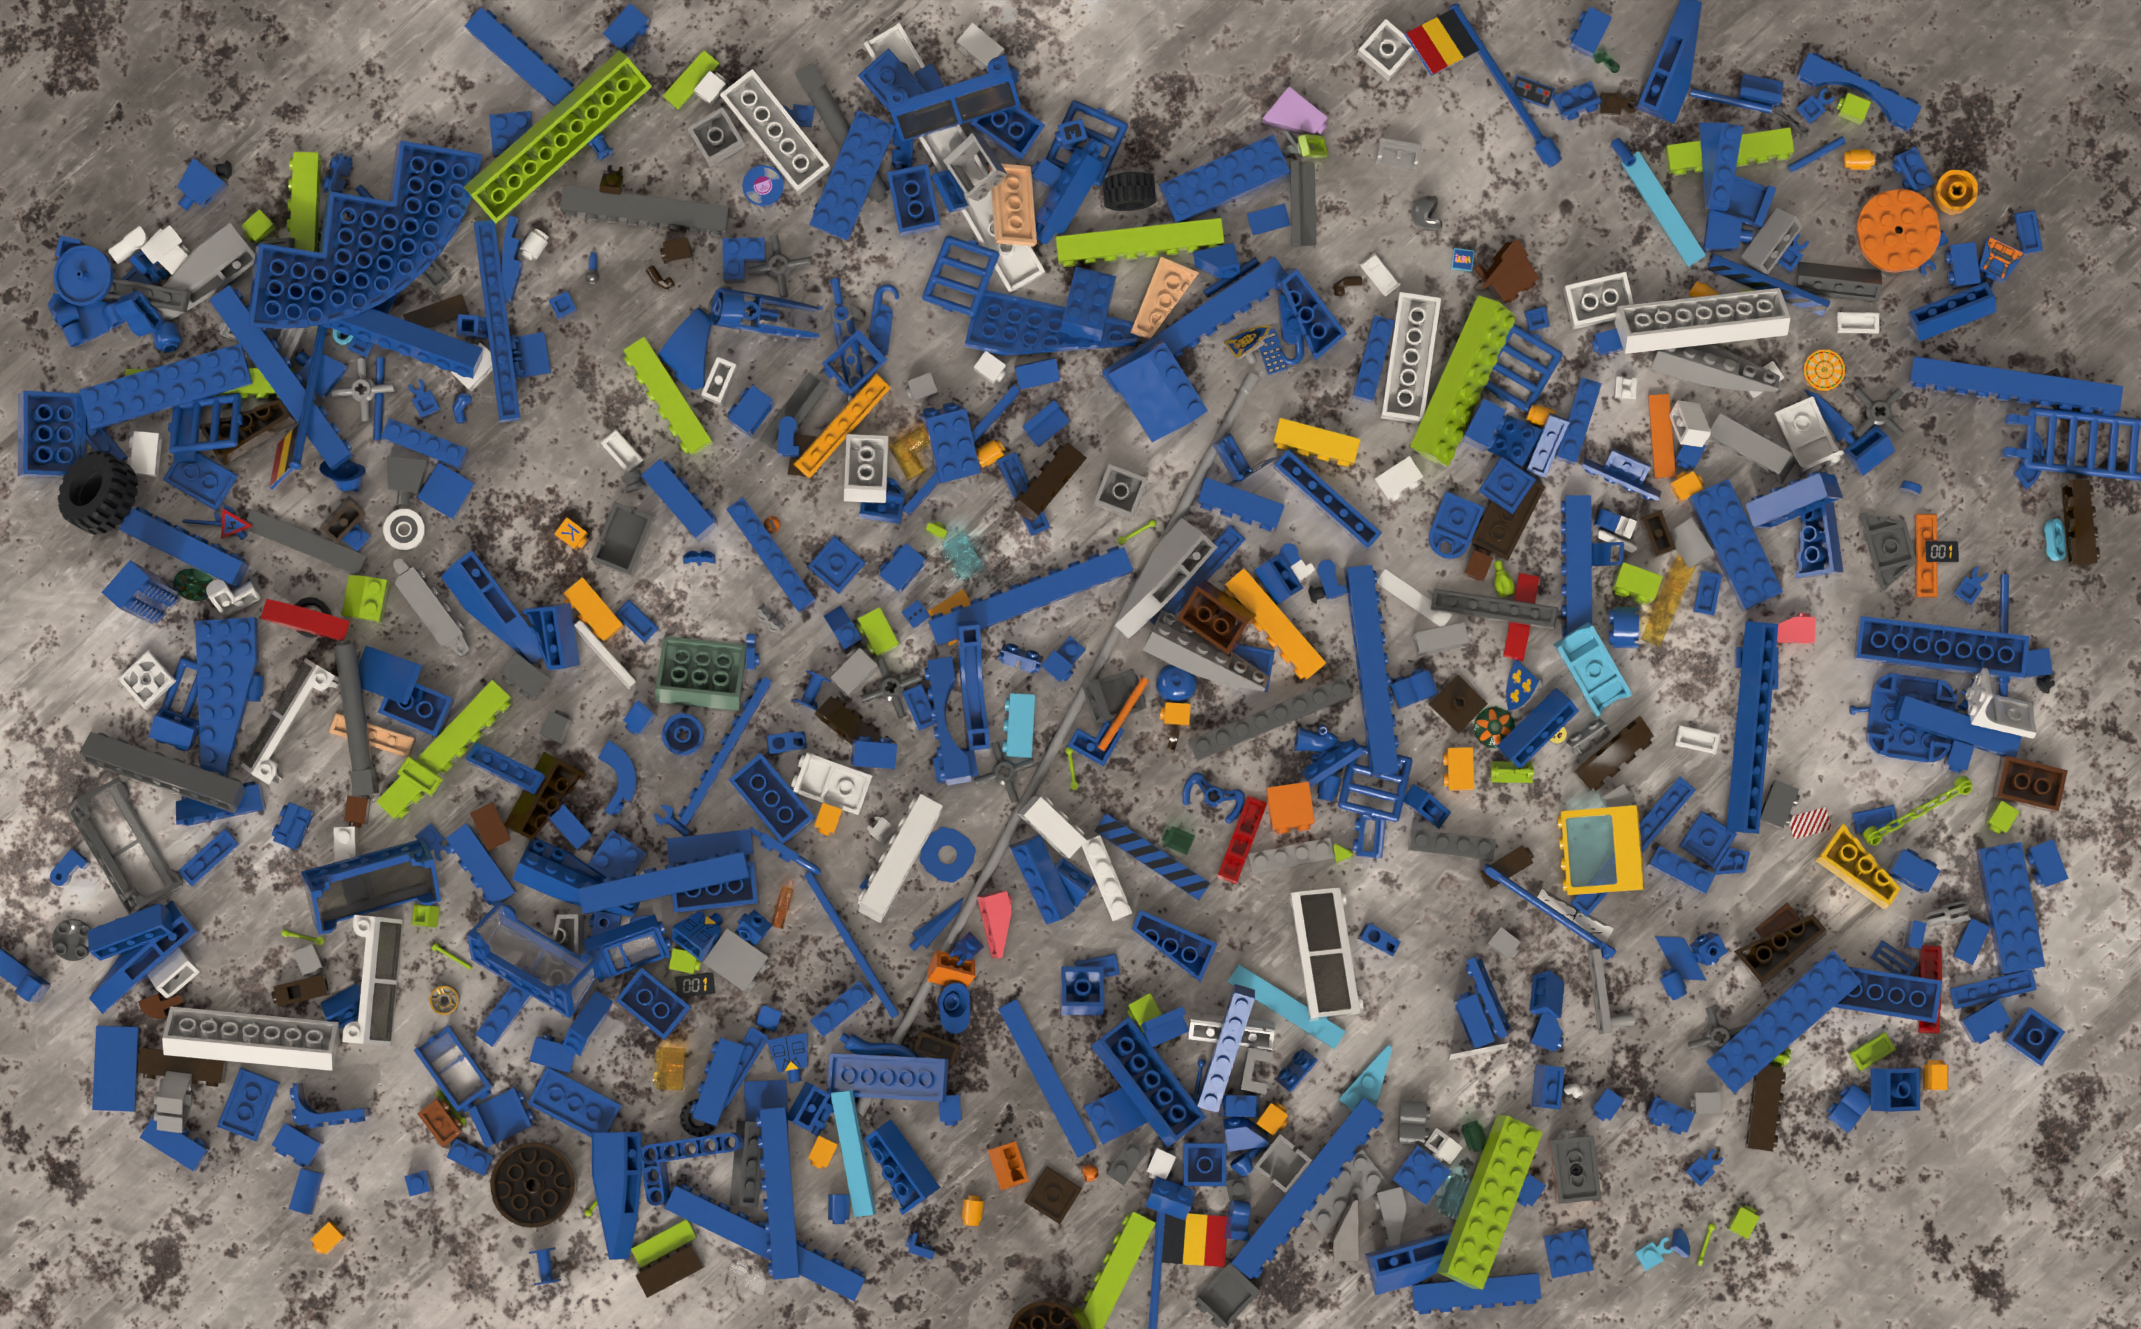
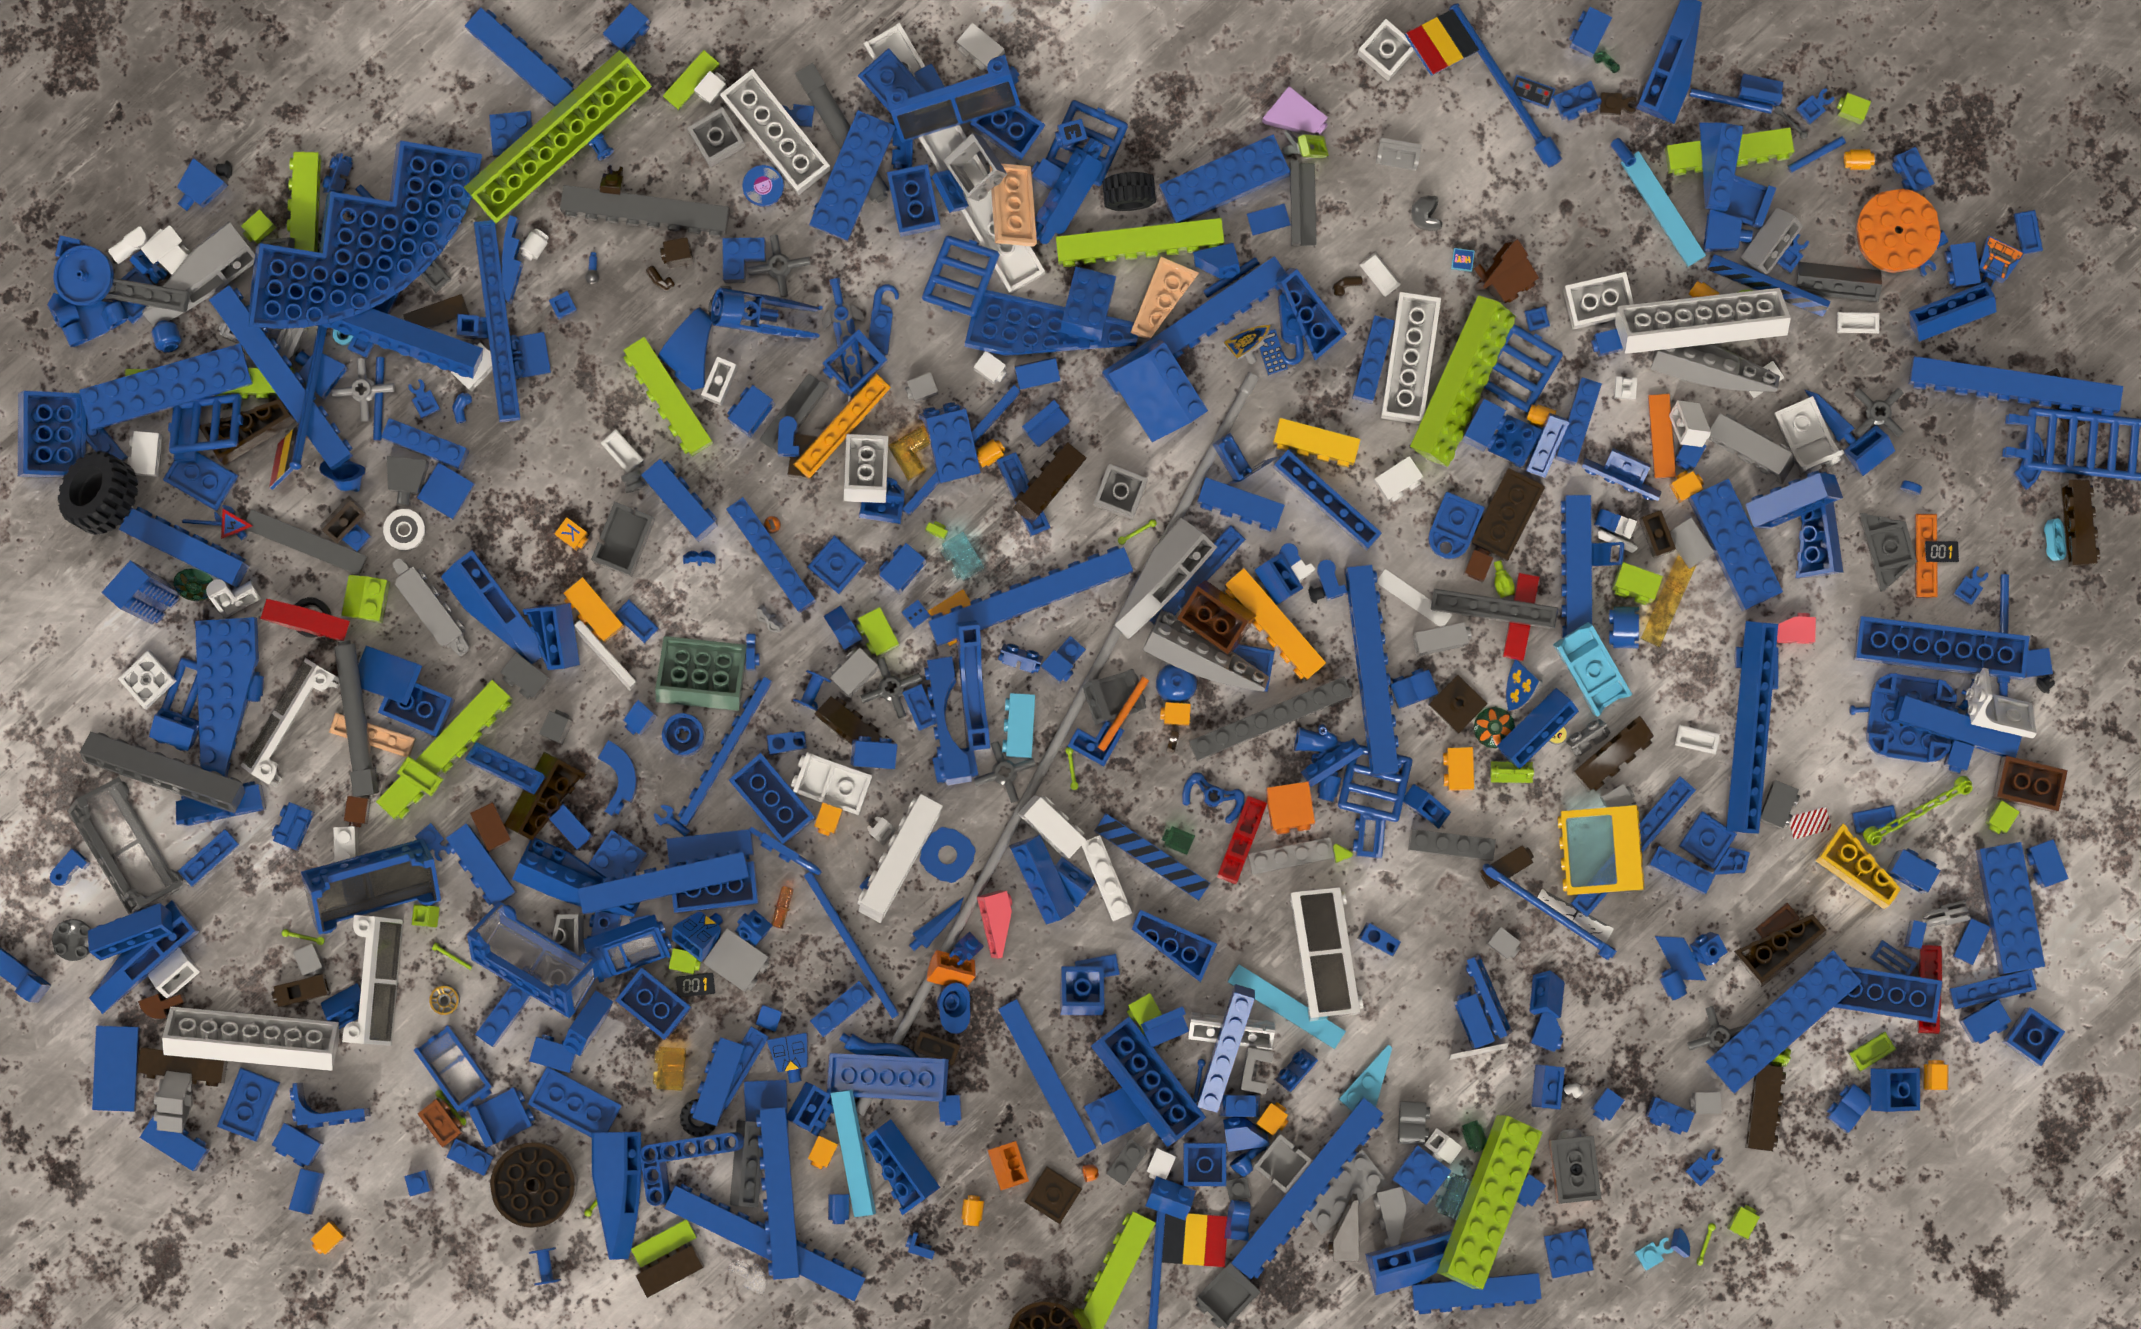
(138, 313): blue brick -> none
(1506, 485): blue tile -> none
(1604, 1020): light grey piece -> none
(1707, 593): blue plate -> none
(1824, 370): light orange tile -> none
(1898, 110): blue arch -> none
(1958, 203): light orange brick -> none

